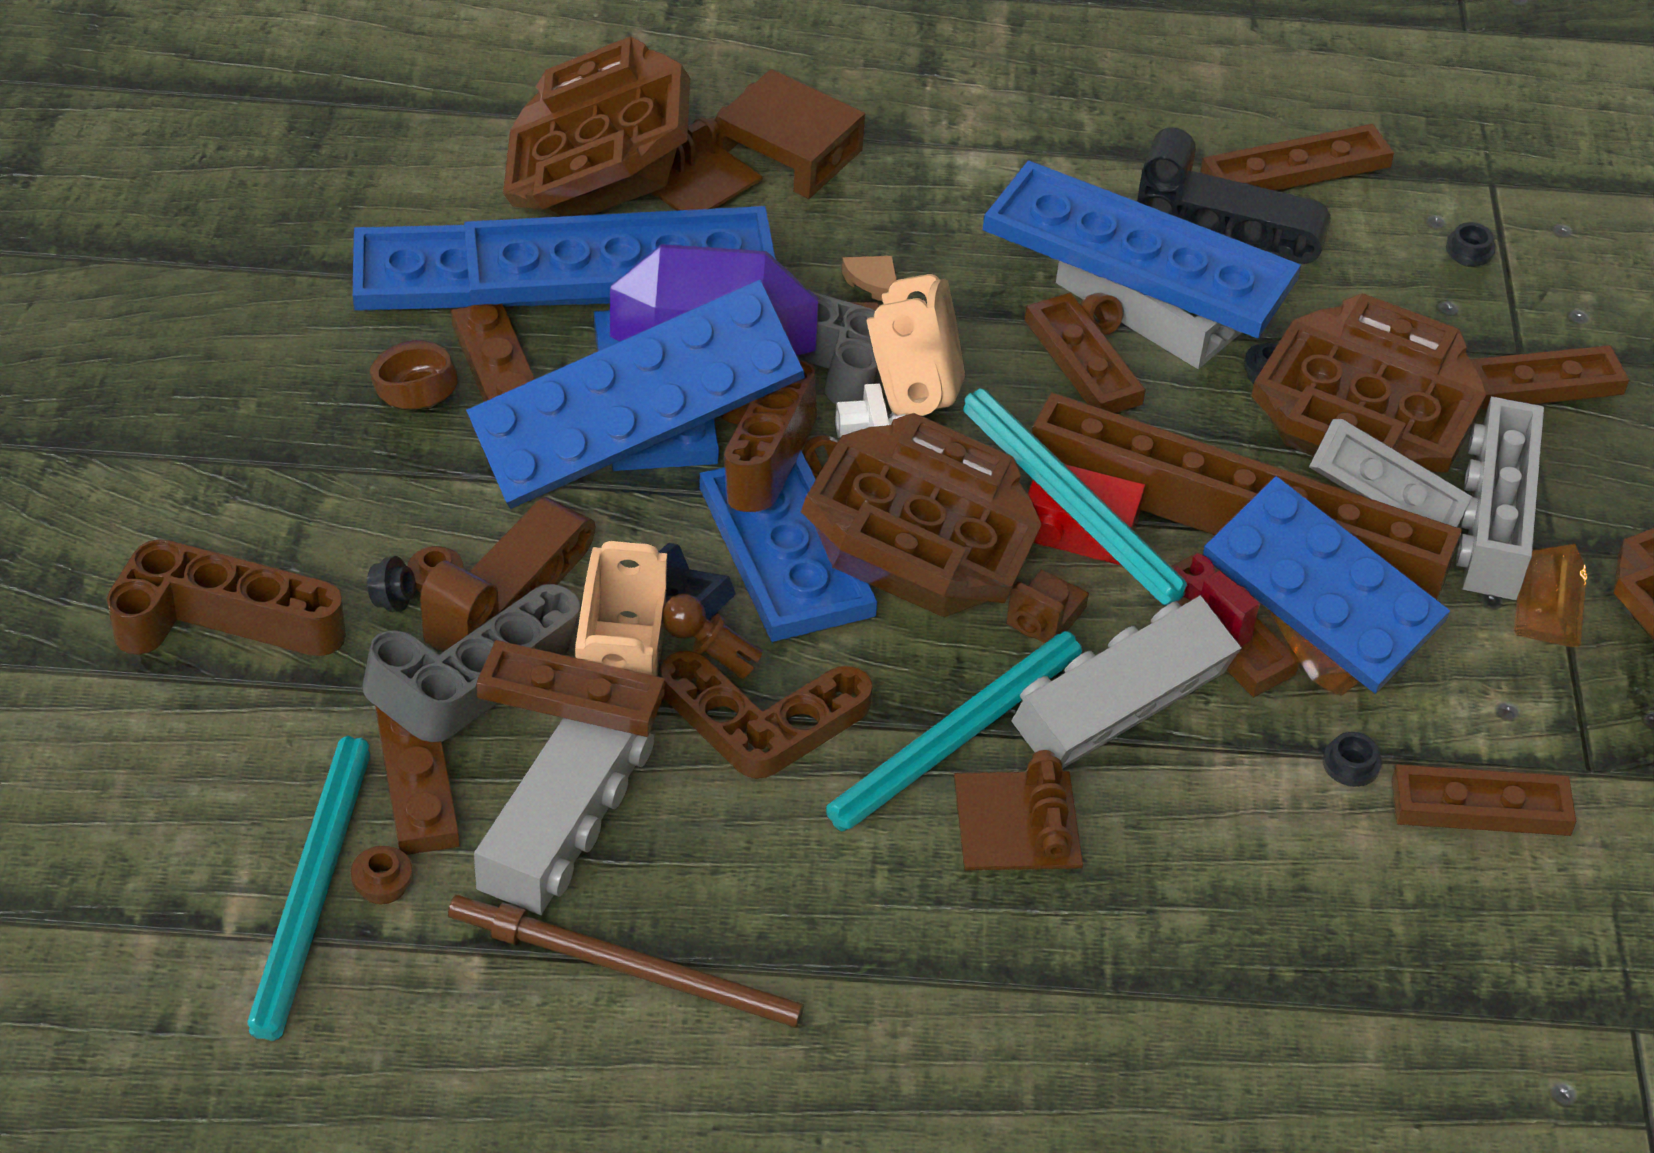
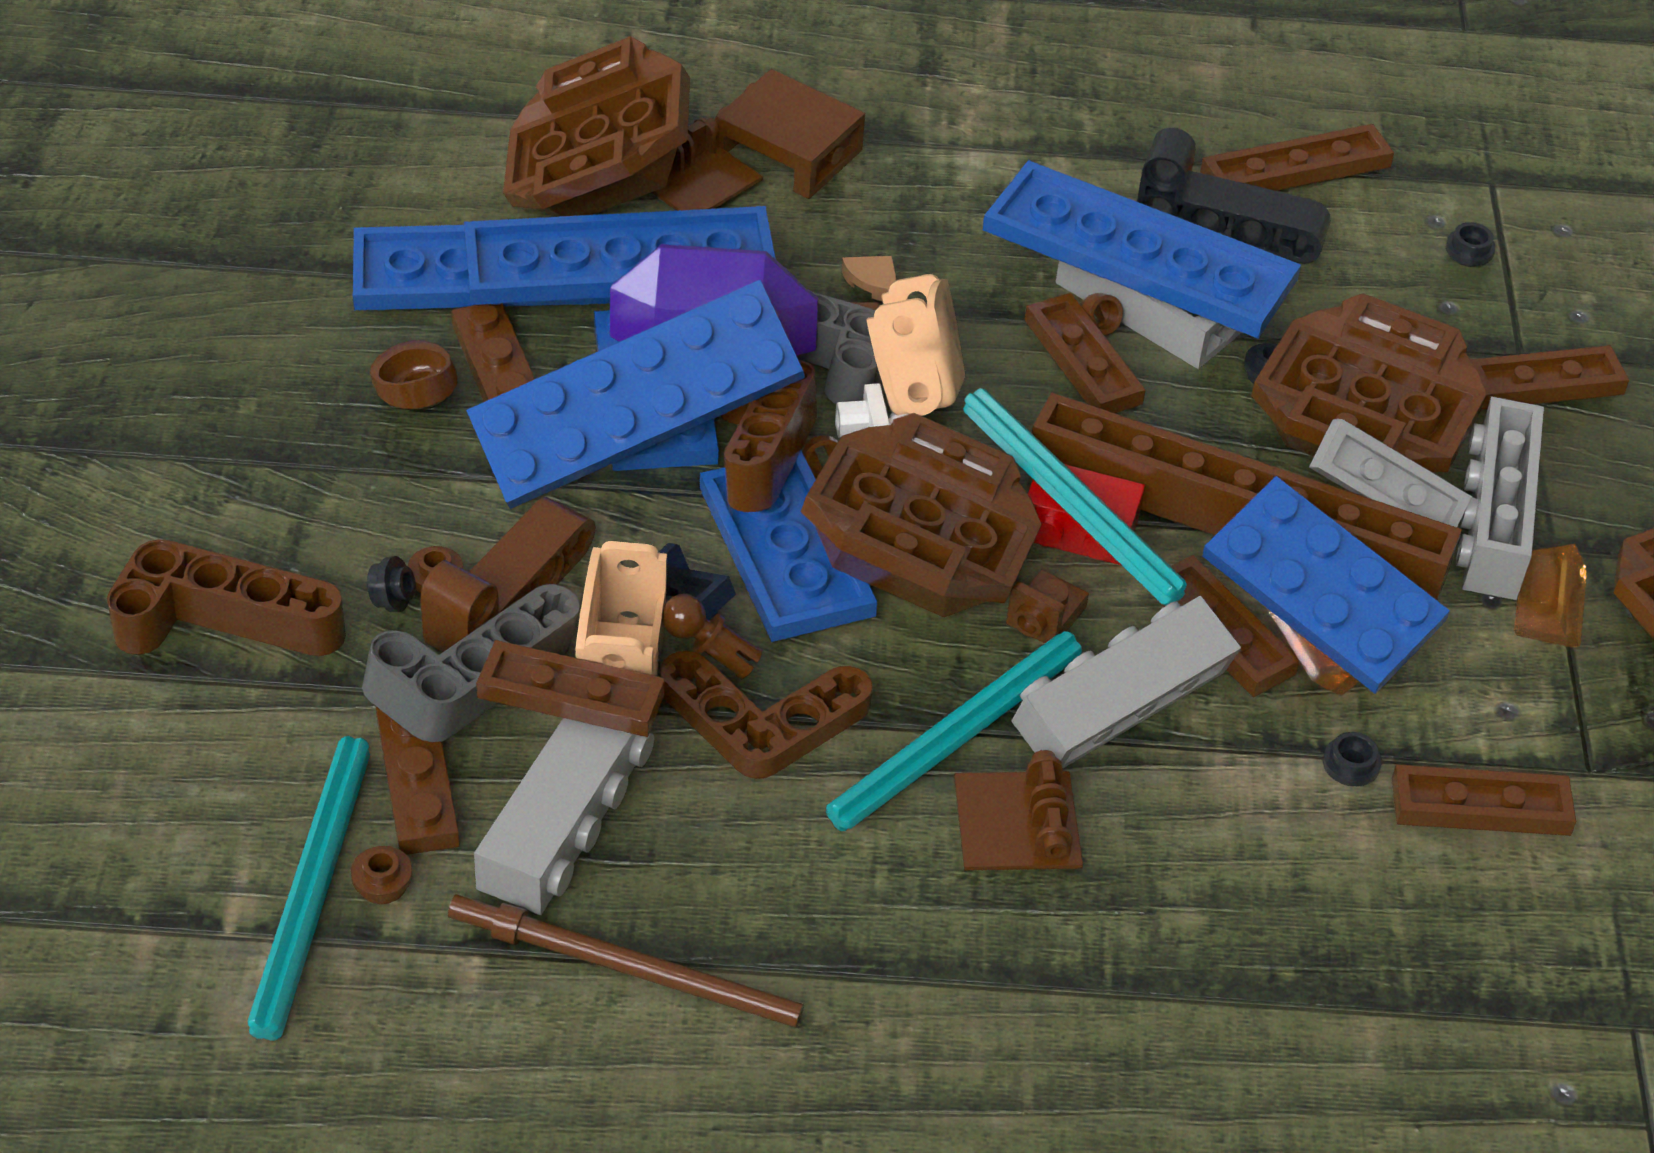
(1227, 600): dark red plate -> none

